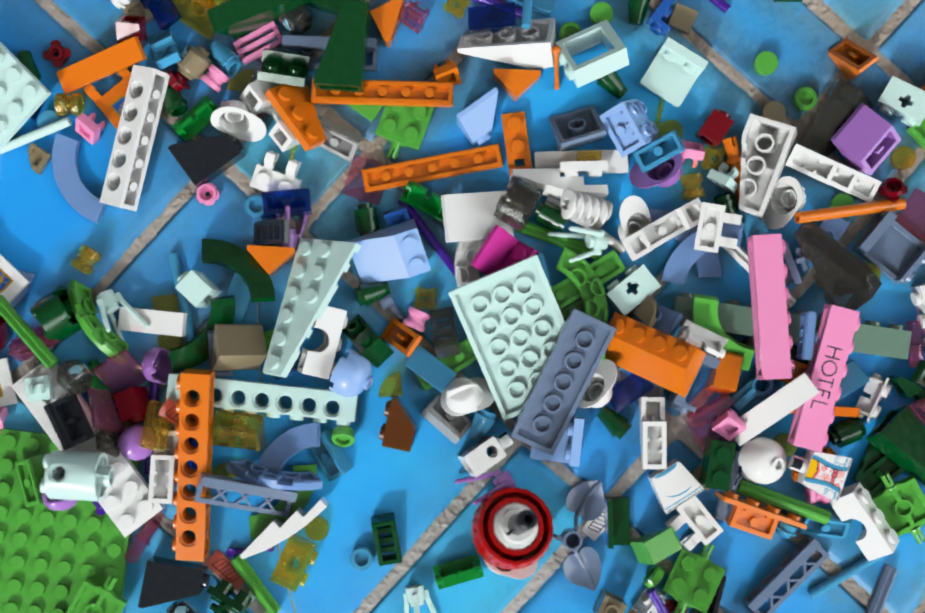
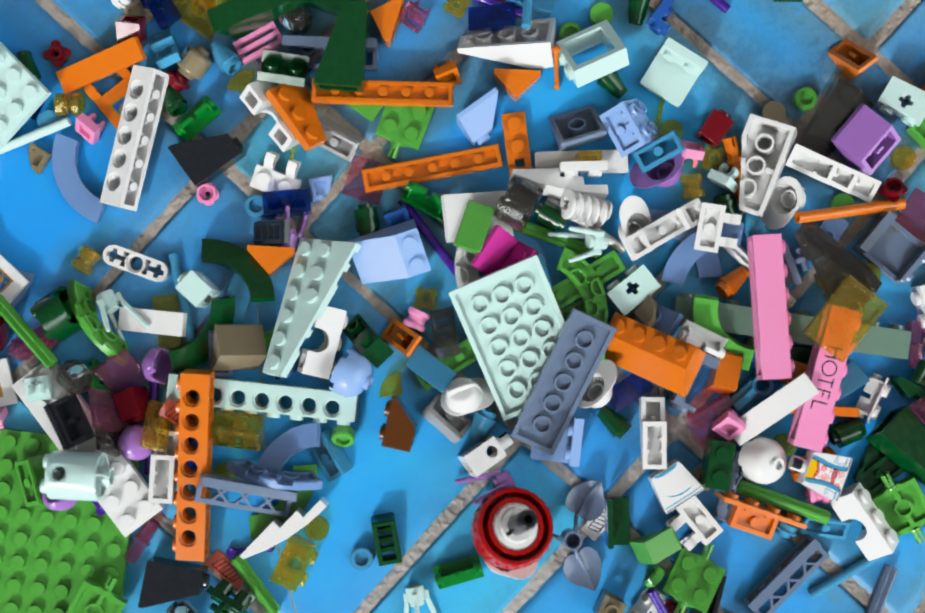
(132, 254): none -> white beam
(214, 78): bright pink wheel -> none
(236, 120): white piece -> none
(320, 187): none -> light blue tile
(371, 292): dark green cone -> none
(388, 302): sand blue hand -> none
(474, 227): none -> bright green slope
(682, 18): dark tan tile -> none
(730, 283): none -> orange cone
(765, 63): bright green tile -> none
(807, 335): medium blue plate -> none
(845, 318): none -> clear yellow tile

